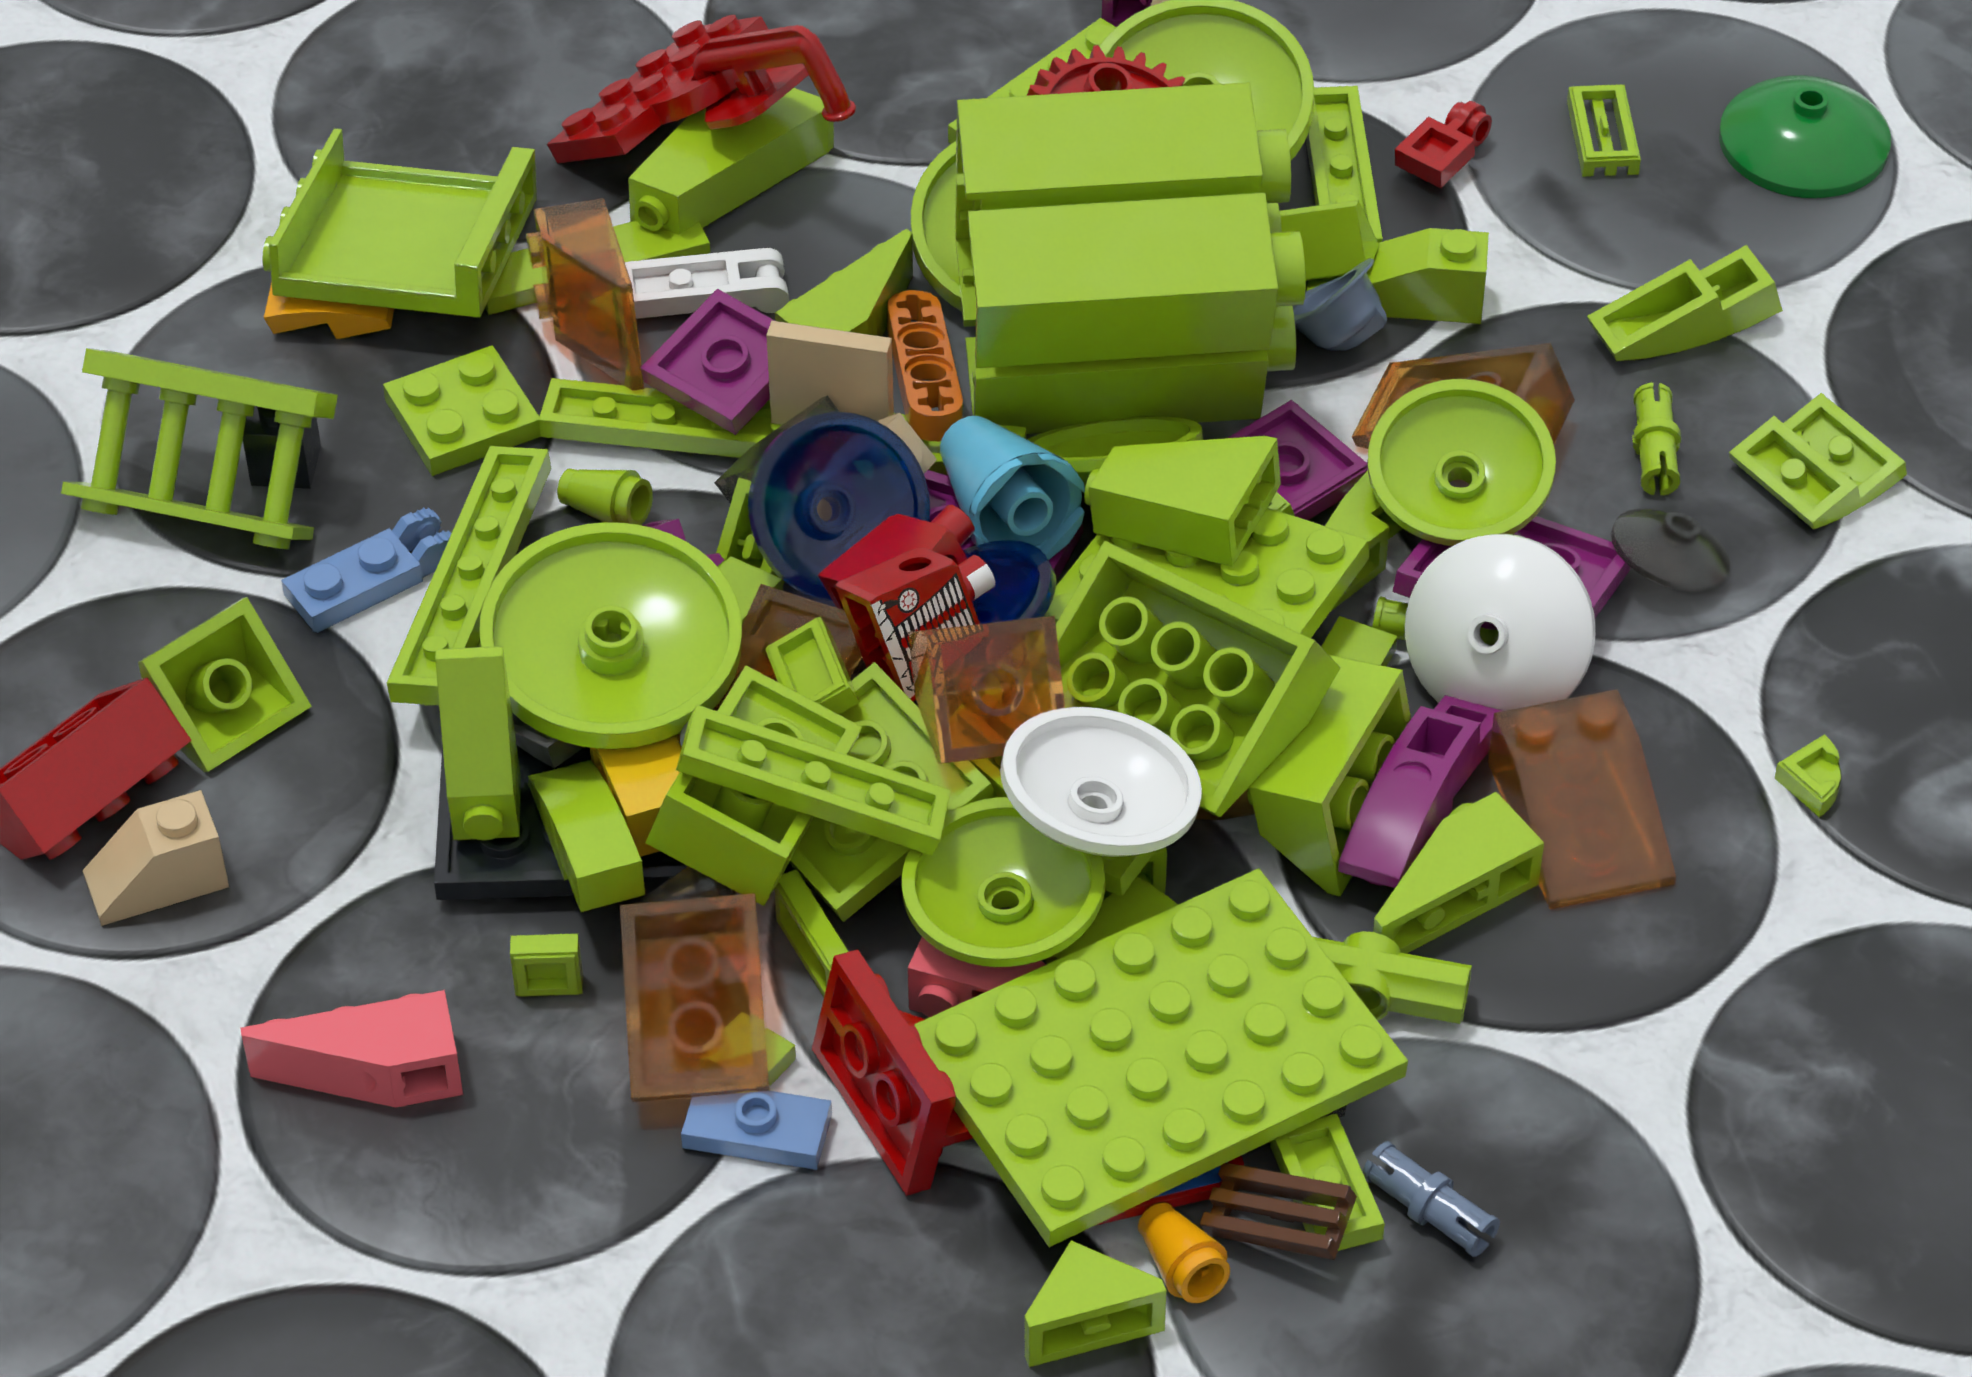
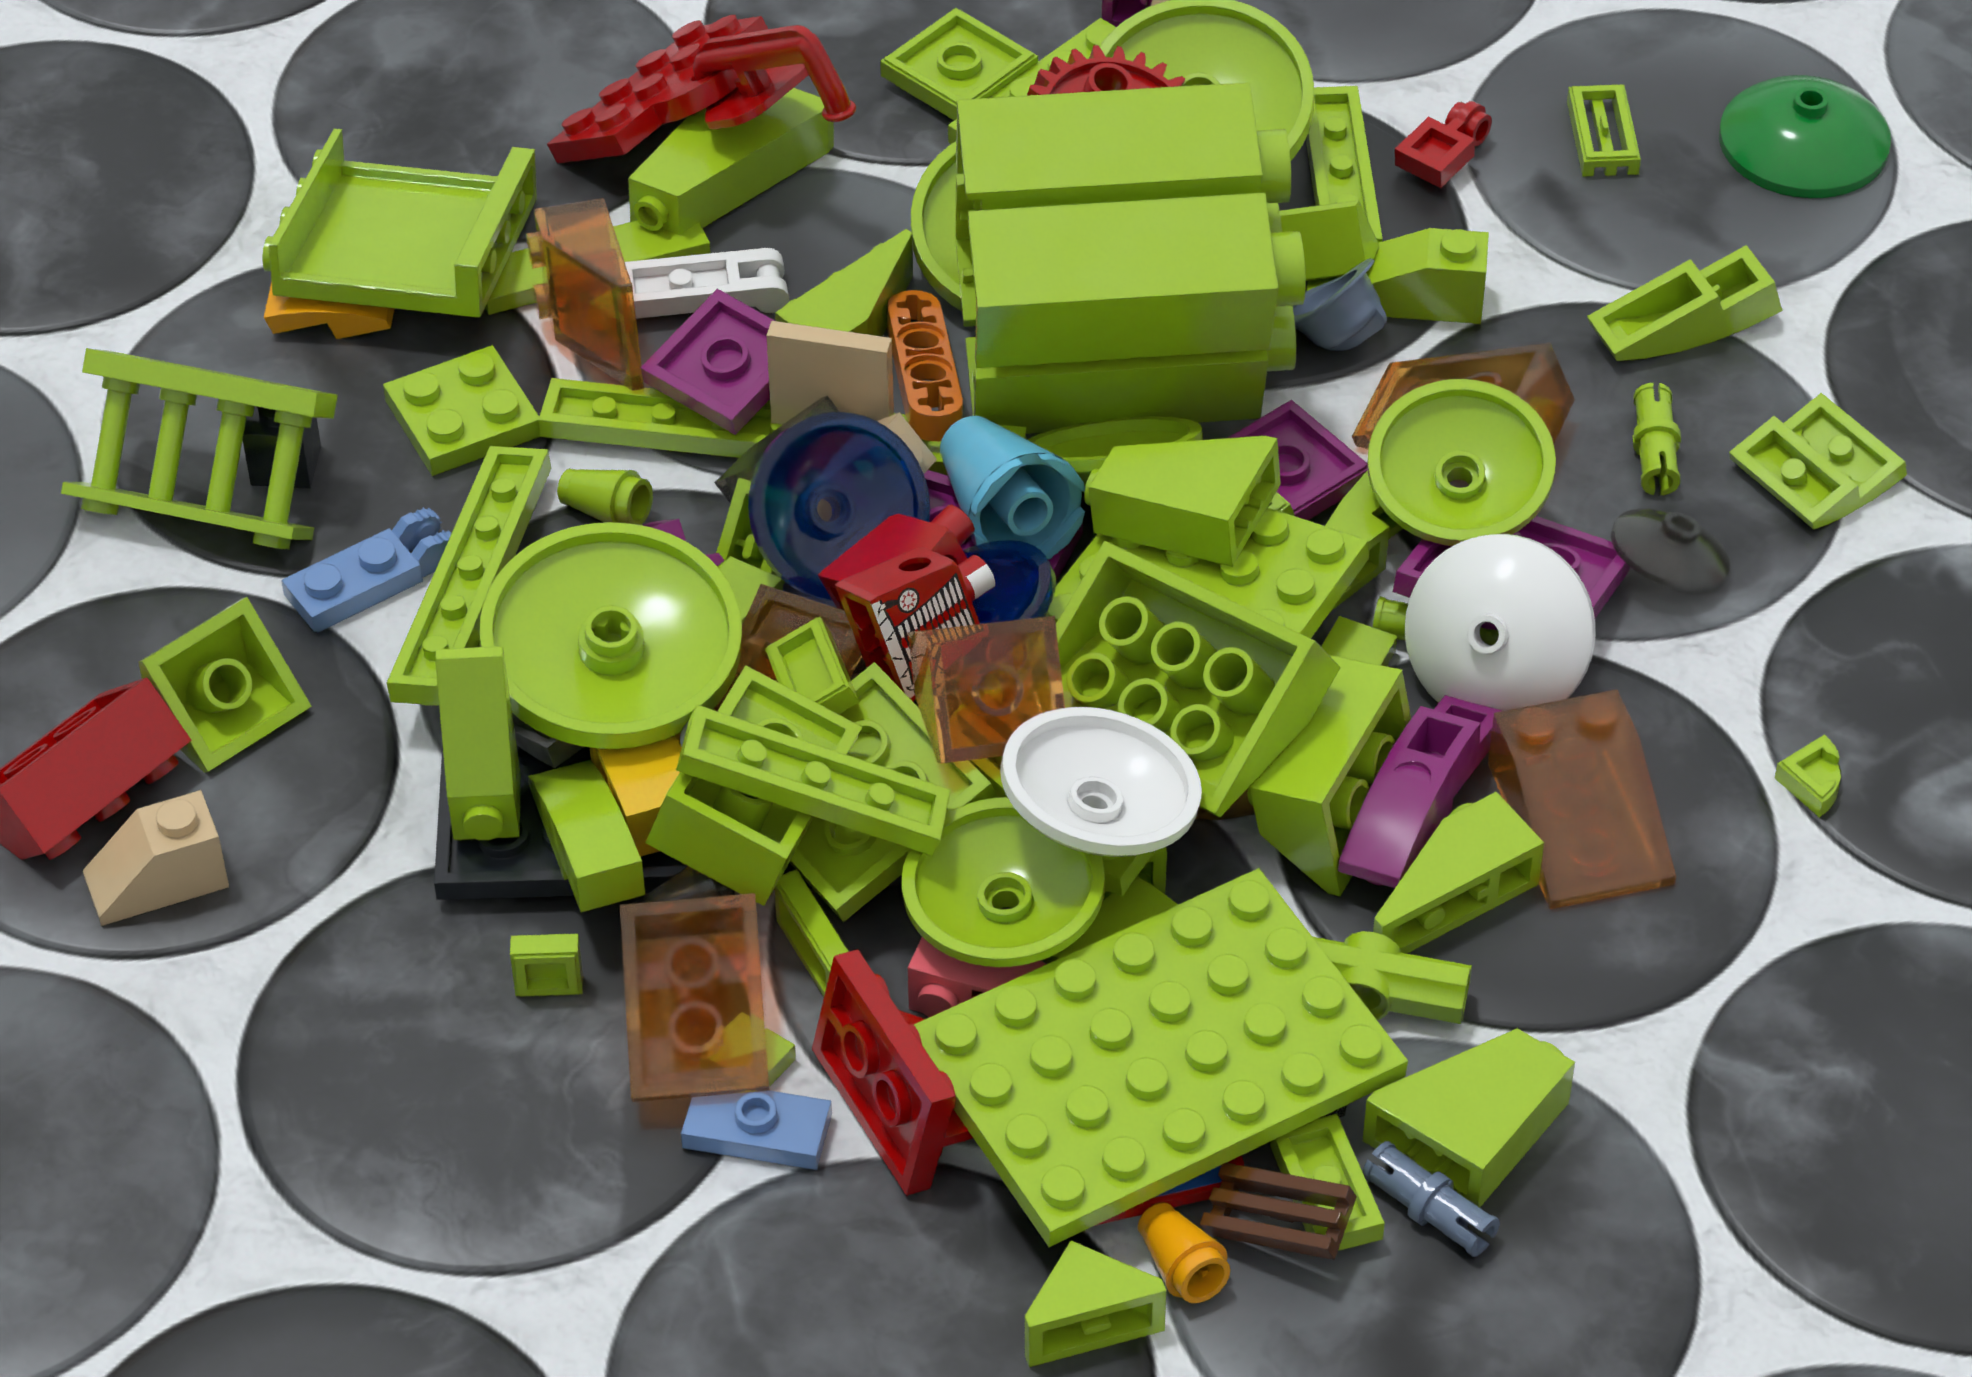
(370, 1052): coral slope -> none
(956, 62): none -> lime plate
(1474, 1110): none -> lime slope

